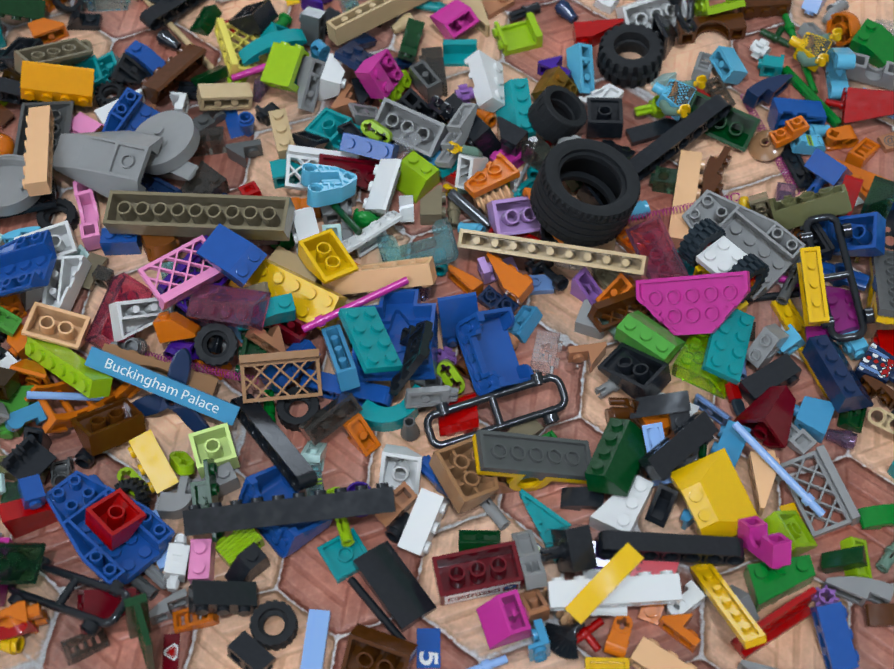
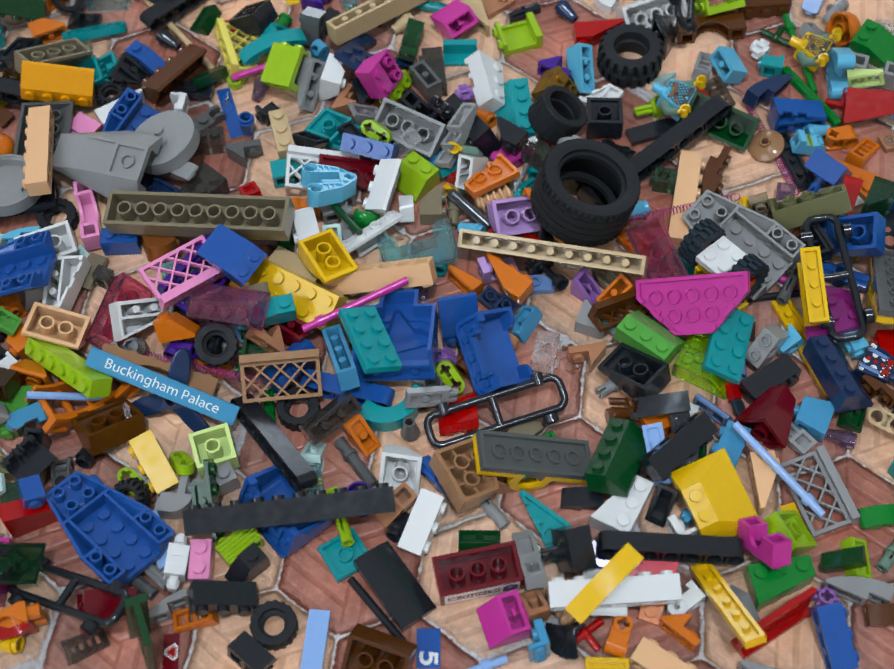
(96, 31): none -> teal beam
(114, 518): red slope -> none
(224, 96): tan brick -> none
(351, 456): none -> dark grey pin
(417, 342): black wing -> none
(677, 526): none -> white bracket
(793, 129): orange slope -> none
(855, 81): none -> yellowish green slope

